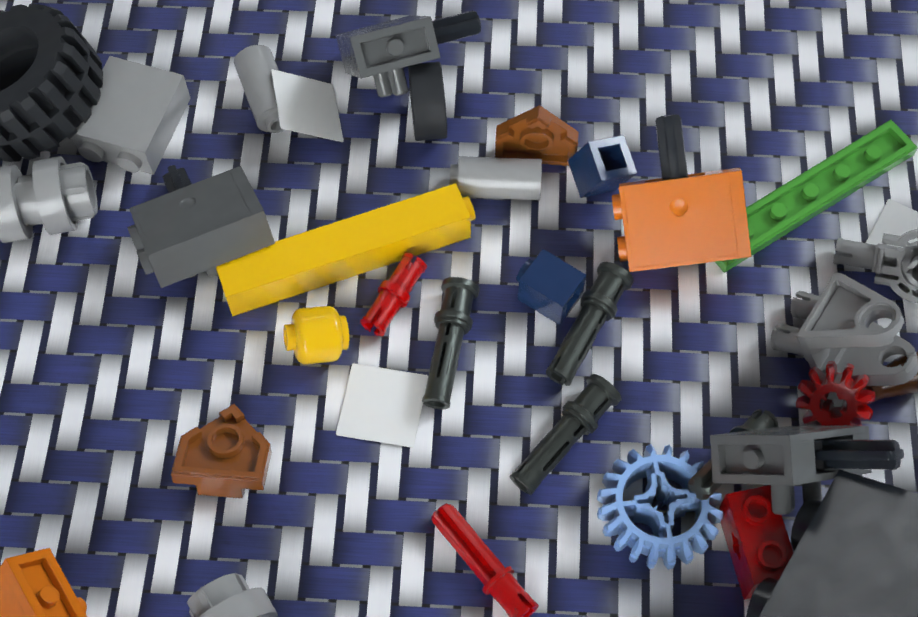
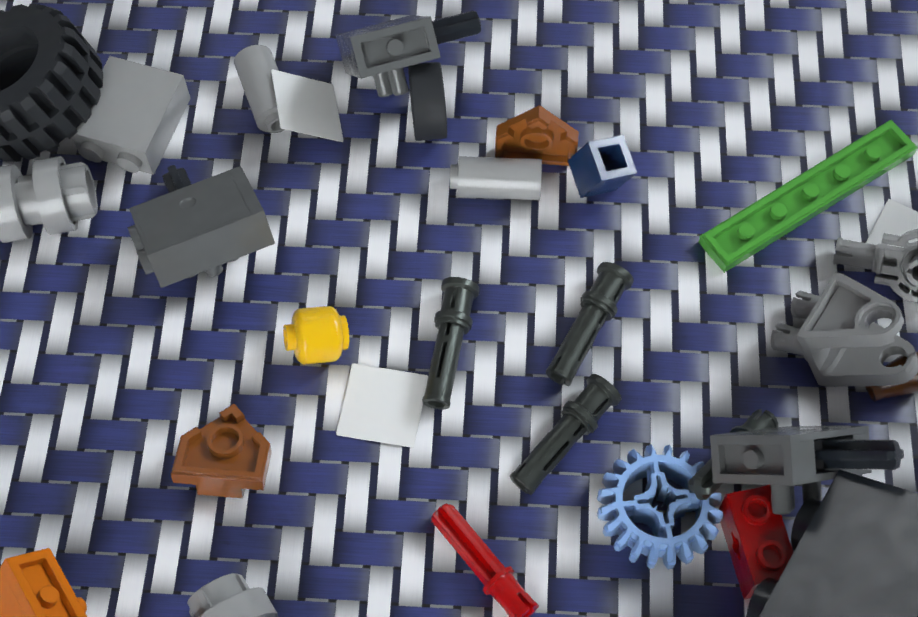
(346, 248): yellow brick -> none
(393, 294): red pin -> none
(550, 286): dark blue brick -> none
(682, 214): orange piece -> none
(847, 389): red gear -> none

